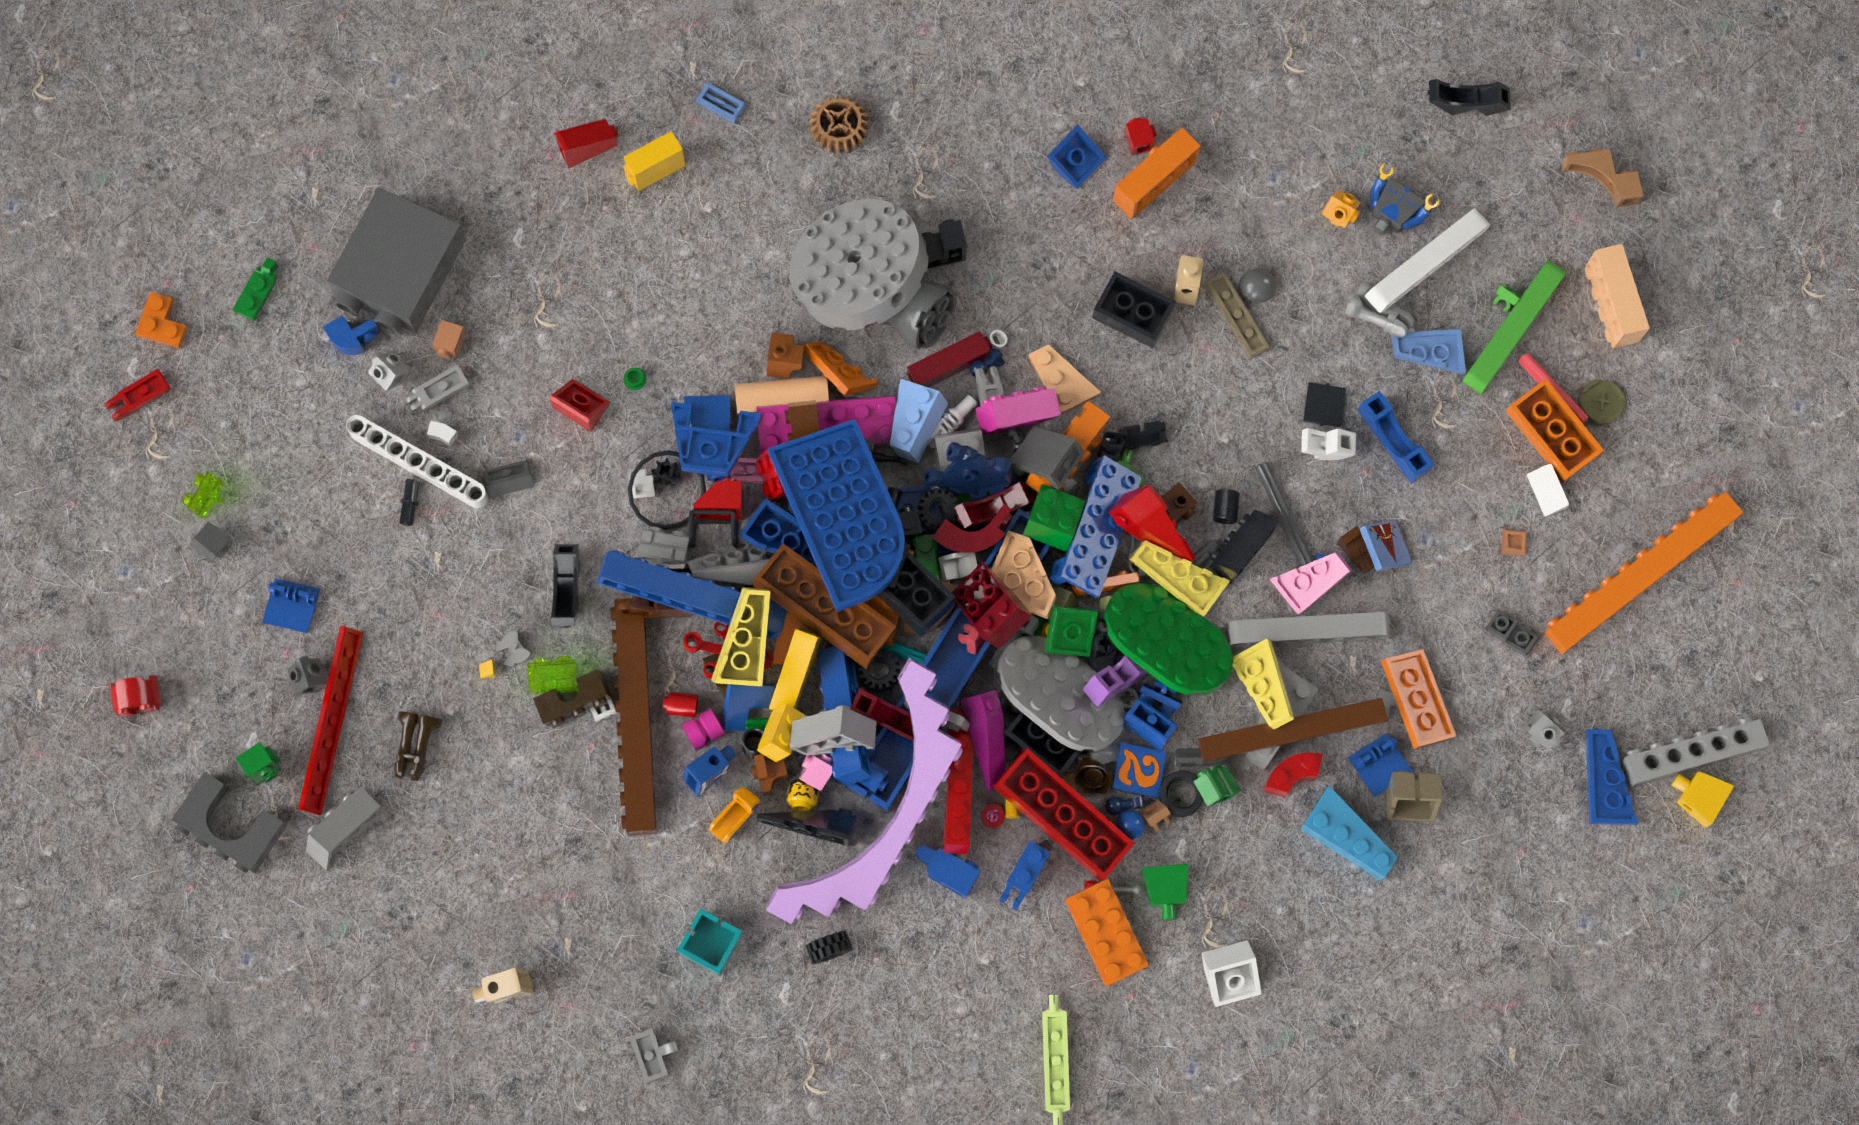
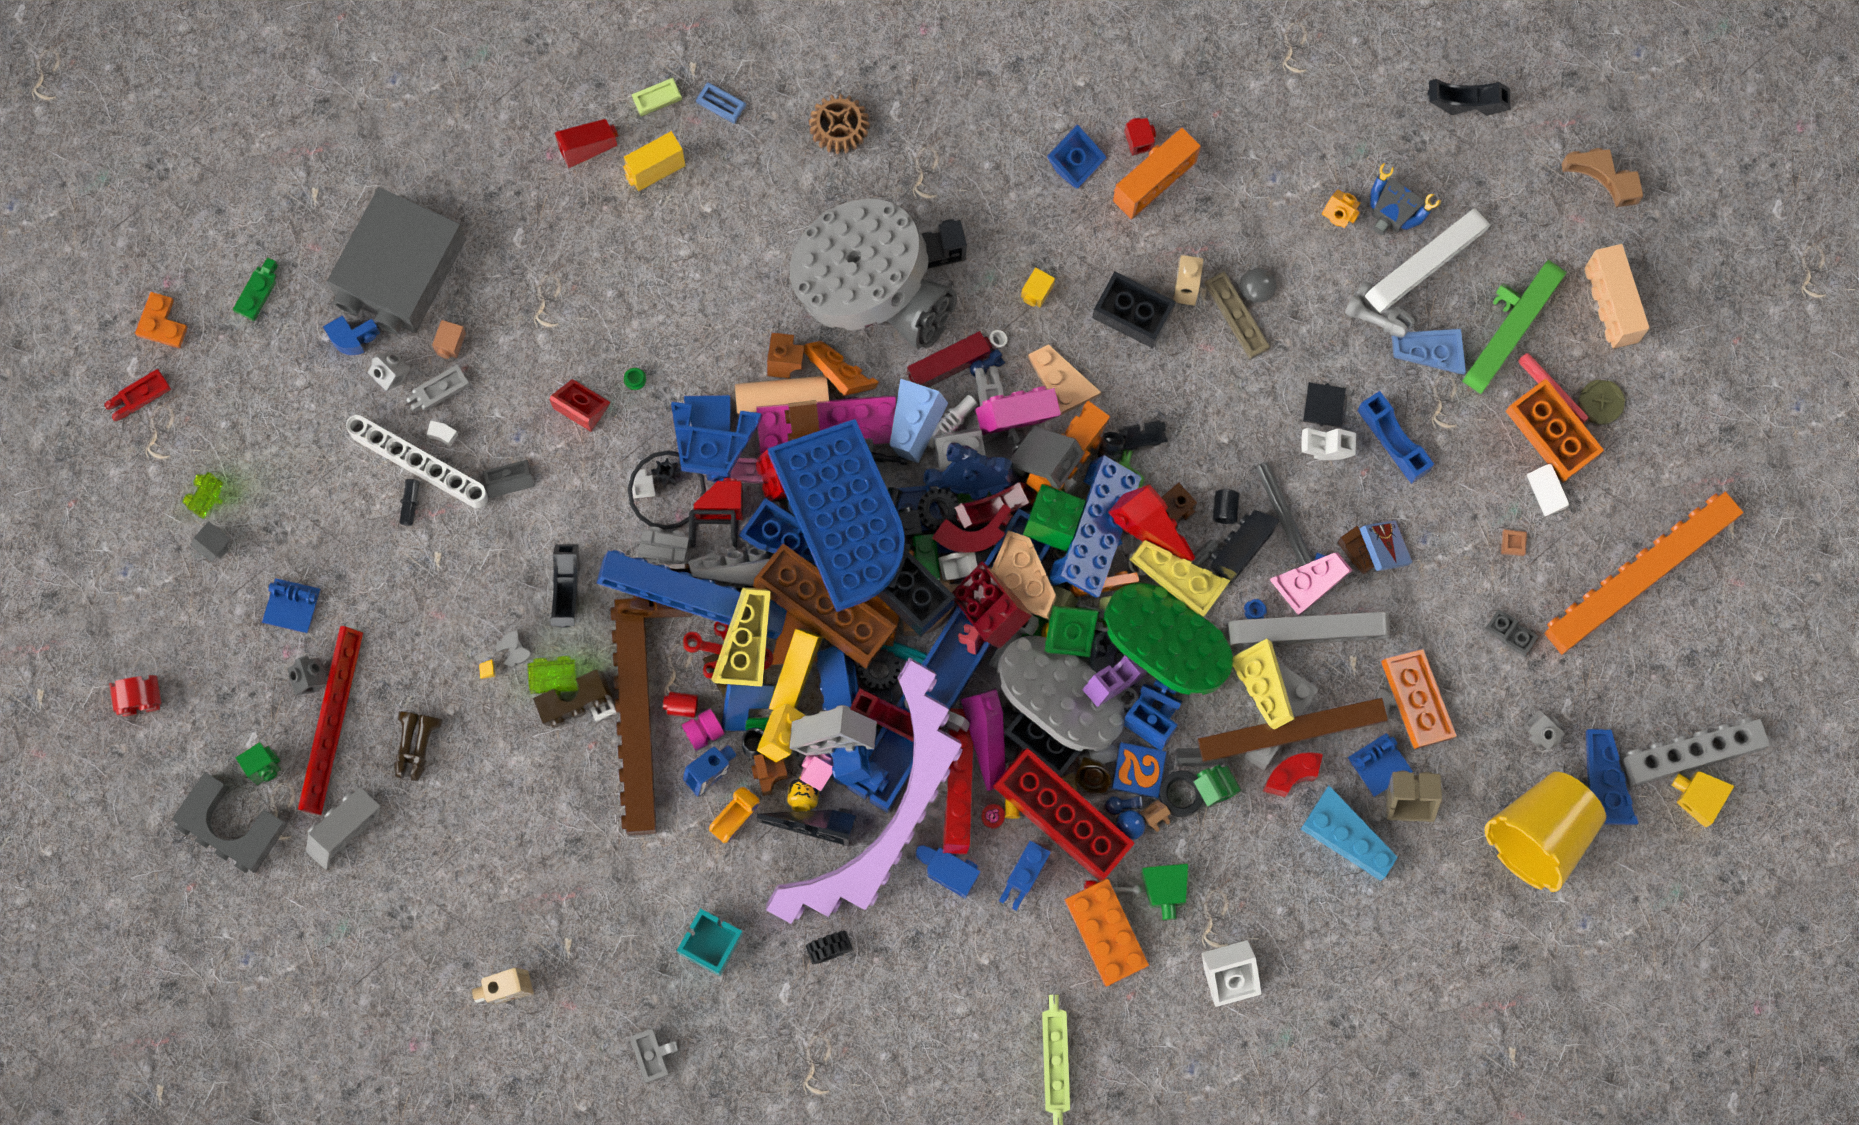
(656, 97): none -> yellowish green tile
(1037, 288): none -> yellow brick
(1255, 604): none -> blue plate
(1547, 830): none -> yellow cone

